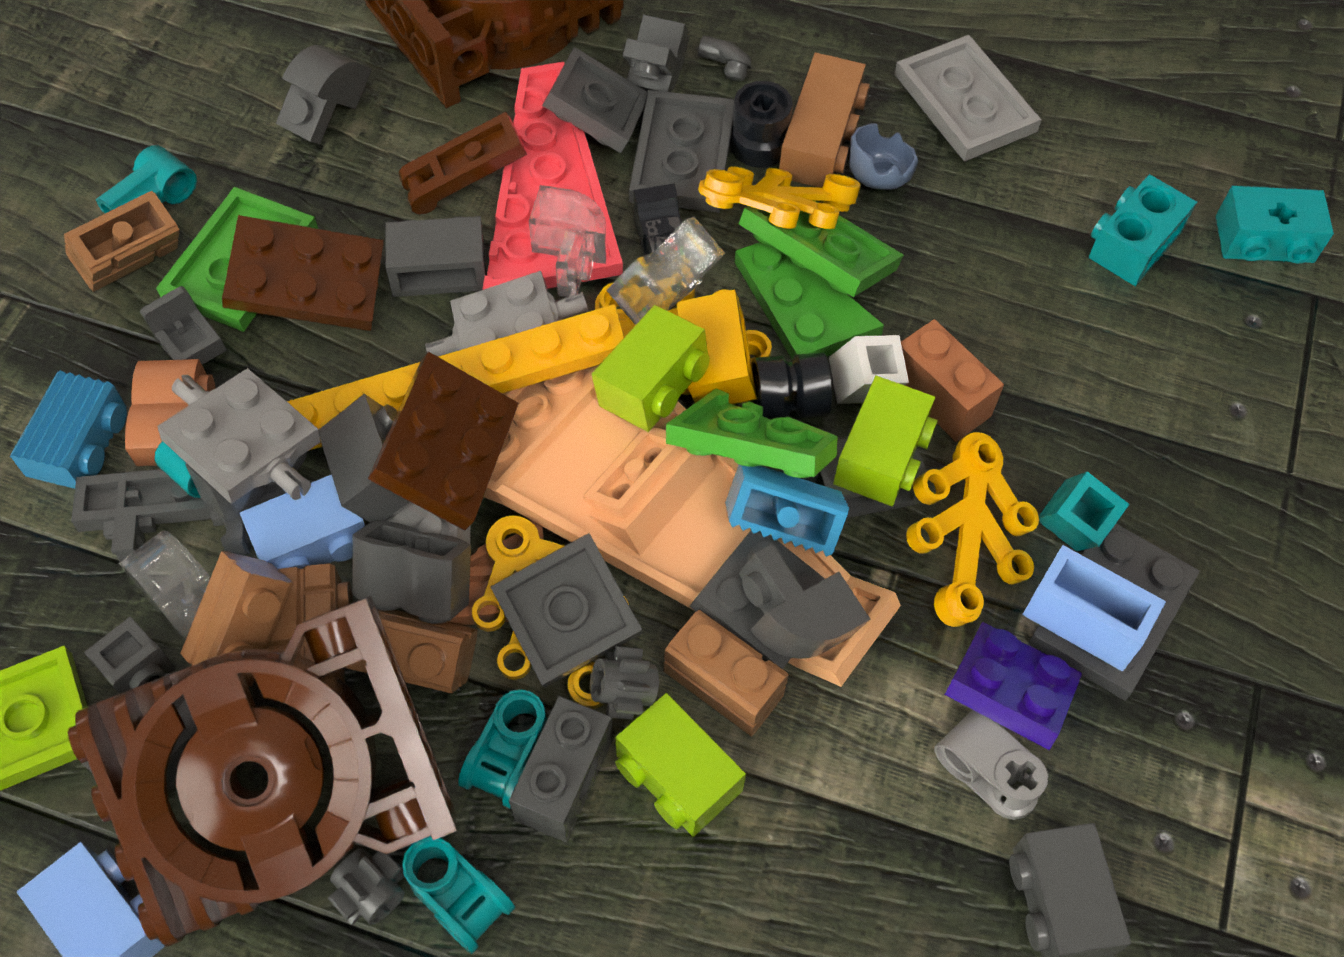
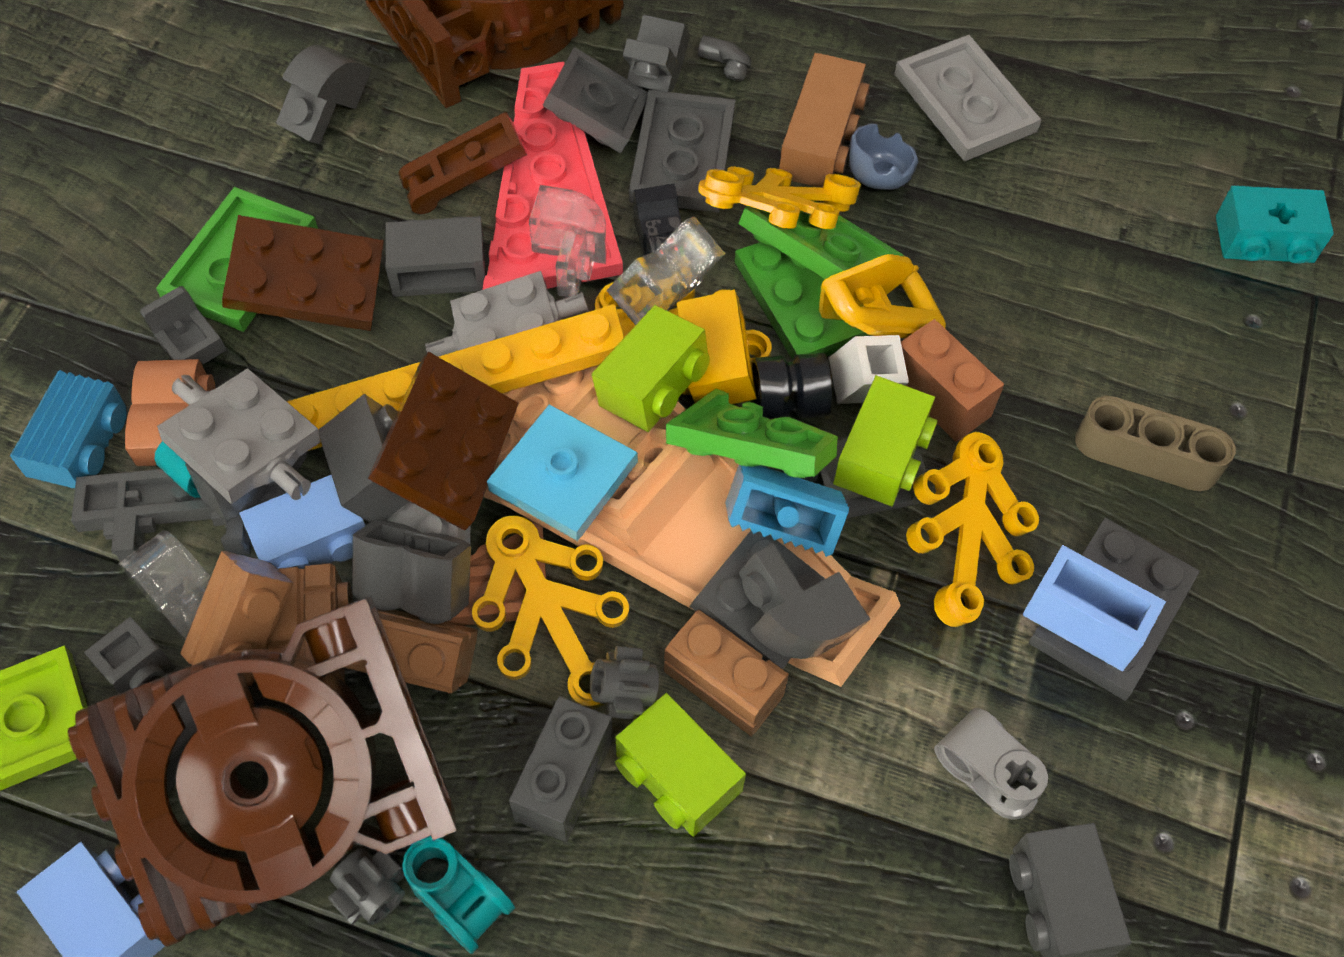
(121, 240): medium nougat brick -> none
(156, 172): teal piece -> none
(500, 753): teal piece -> none
(563, 472): none -> medium azure plate
(566, 610): dark grey plate -> none
(760, 123): black wheel -> none
(862, 301): none -> yellow piece
(1015, 685): dark purple plate -> none
(1082, 512): teal brick -> none
(1140, 229): teal brick -> none
(1154, 443): none -> dark tan beam

